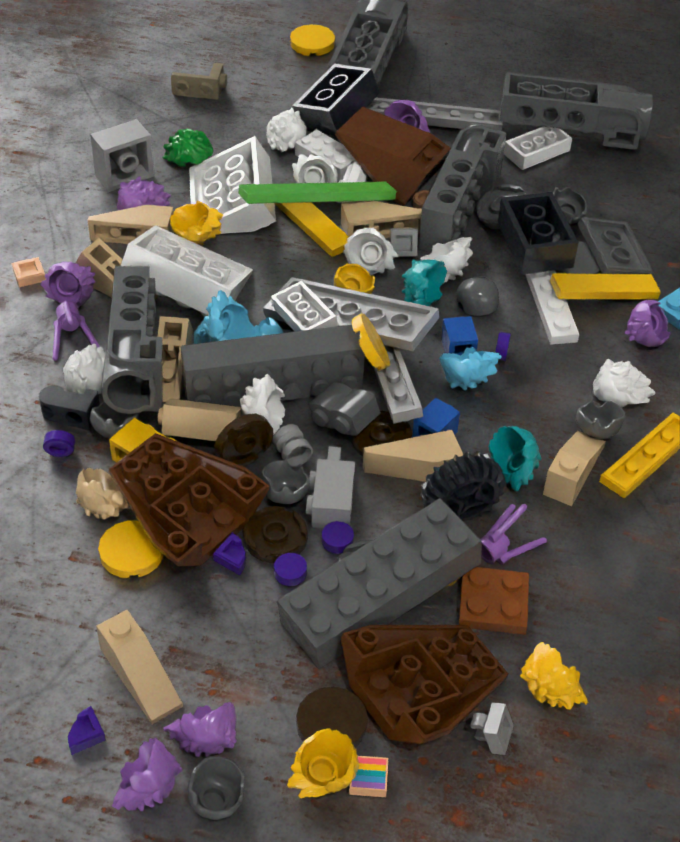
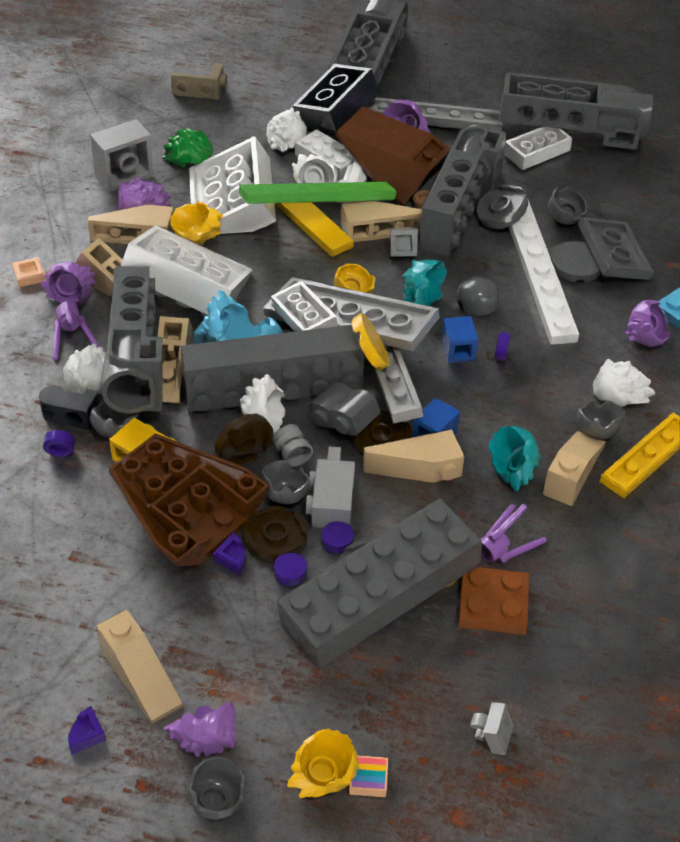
(99, 494): tan hair -> none
(128, 550): yellow tile -> none
(147, 778): medium lavender hair -> none
(195, 419): tan brick -> none
(312, 39): yellow tile -> none
(332, 709): dark brown tile -> none
(370, 251): white hair -> none
(419, 676): reddish brown wedge -> none
(453, 254): white hair -> none
(465, 485): black gear -> none
(469, 367): medium azure hair -> none
(537, 233): black brick -> none
(551, 679): yellow hair -> none
(604, 286): yellow tile -> none

